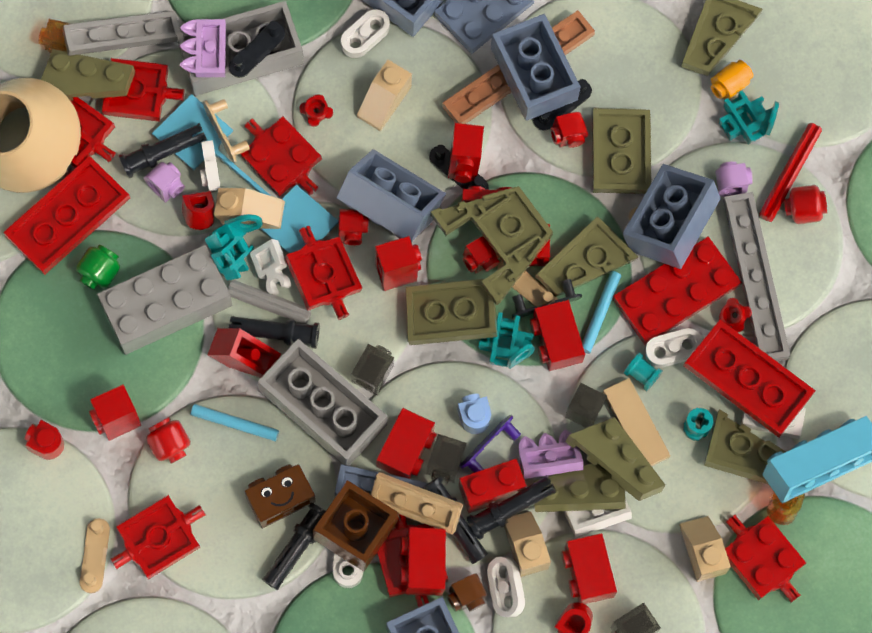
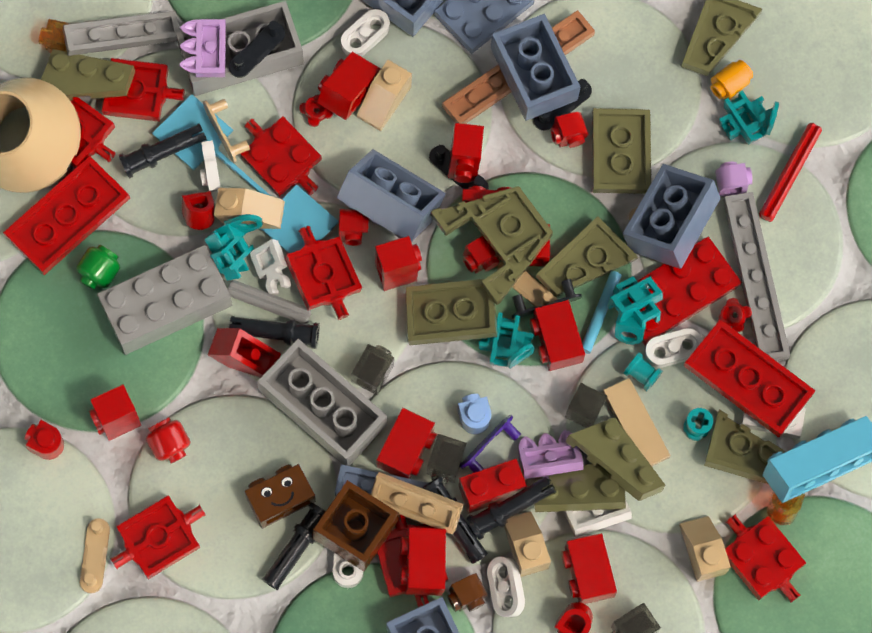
(165, 181): lavender plate -> none
(234, 422): medium azure bar -> none
(347, 85): none -> red brick
(629, 316): none -> teal piece
(806, 204): red head -> none

